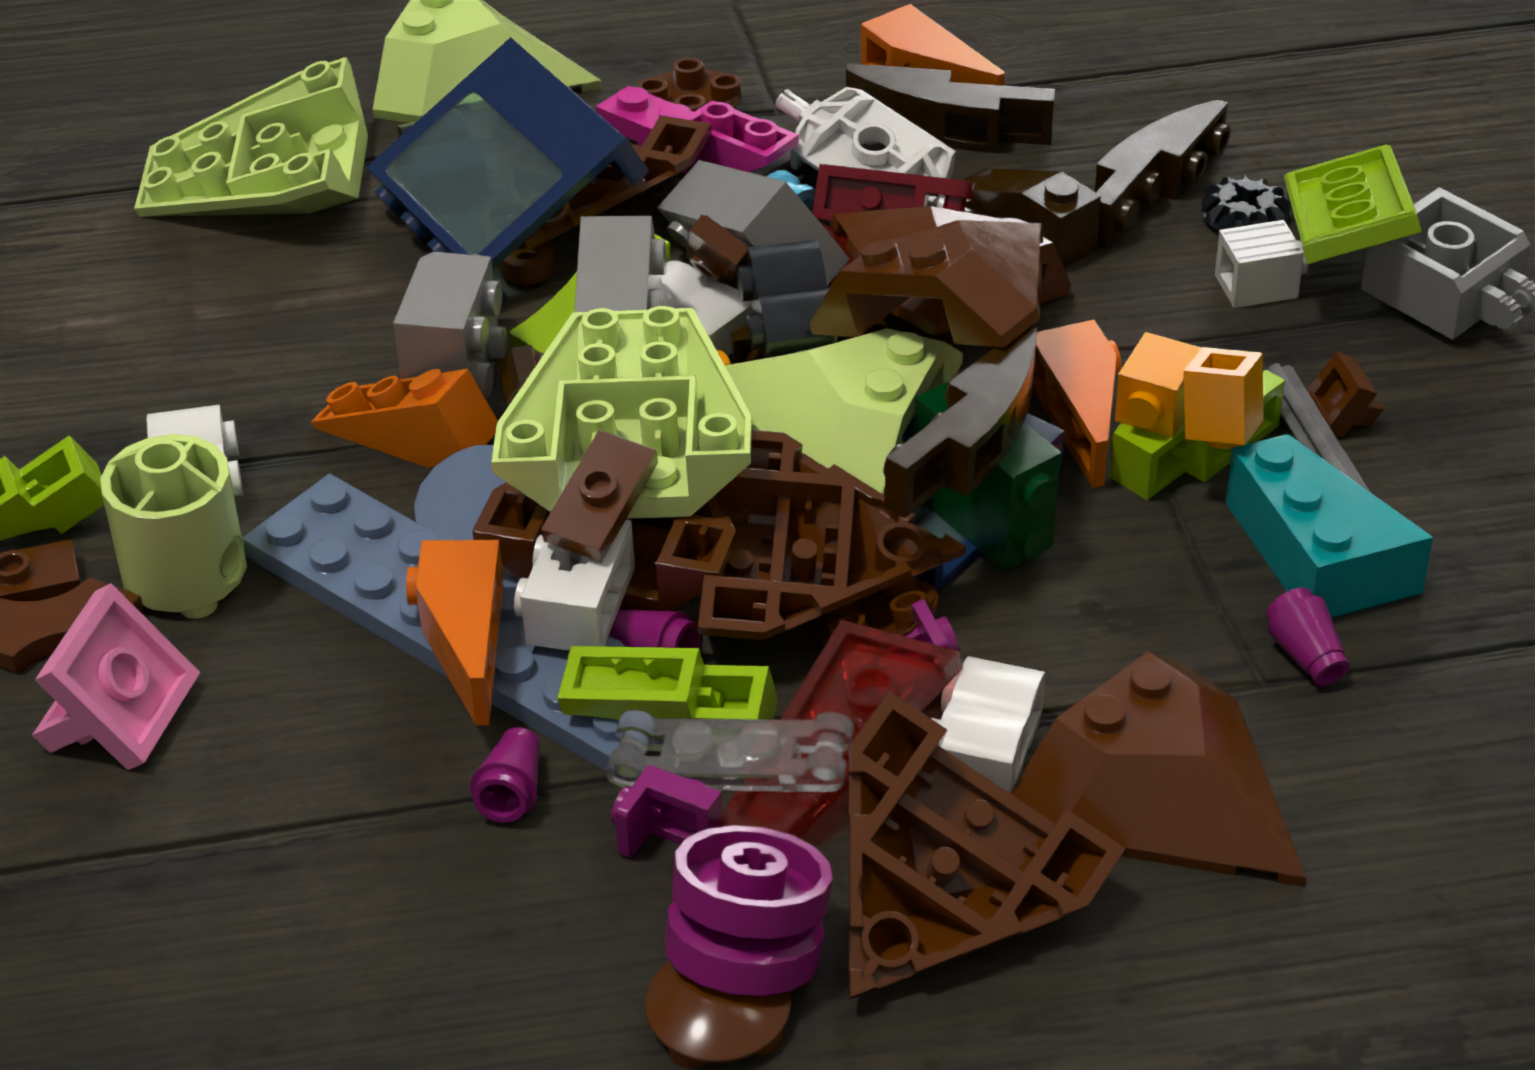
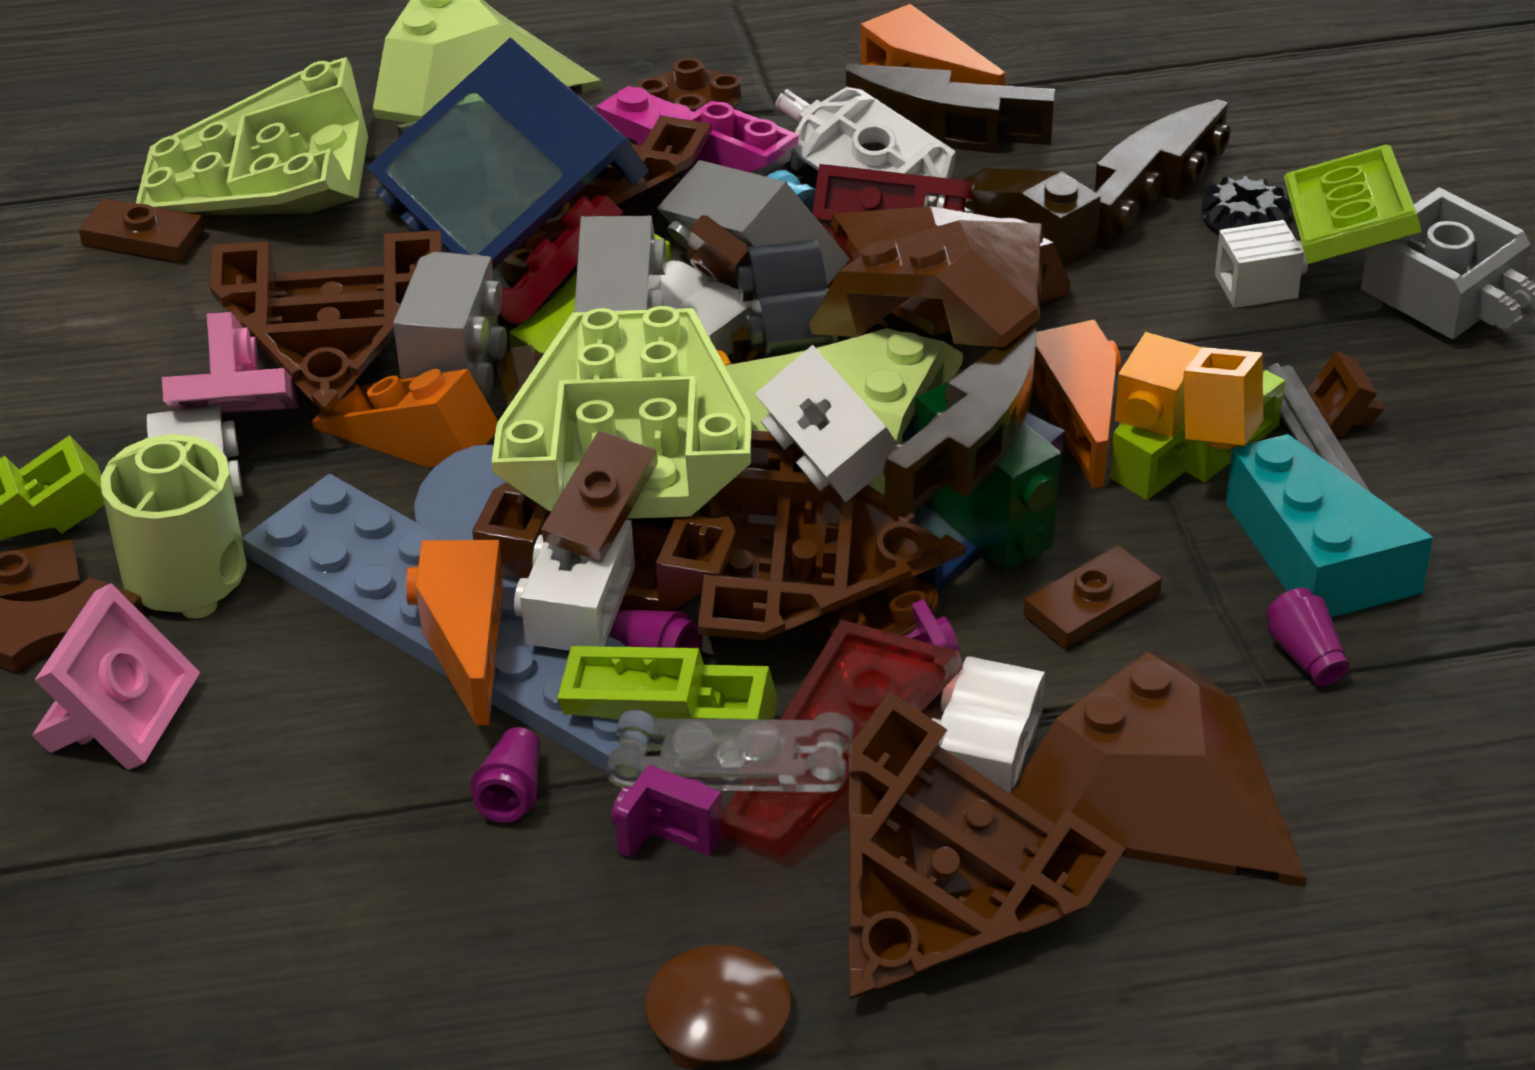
(141, 230): none -> reddish brown plate
(234, 375): none -> bright pink bracket
(318, 321): none -> reddish brown wedge
(551, 262): none -> dark red plate
(747, 910): magenta wheel -> none
(814, 396): none -> white brick
(1092, 596): none -> reddish brown plate

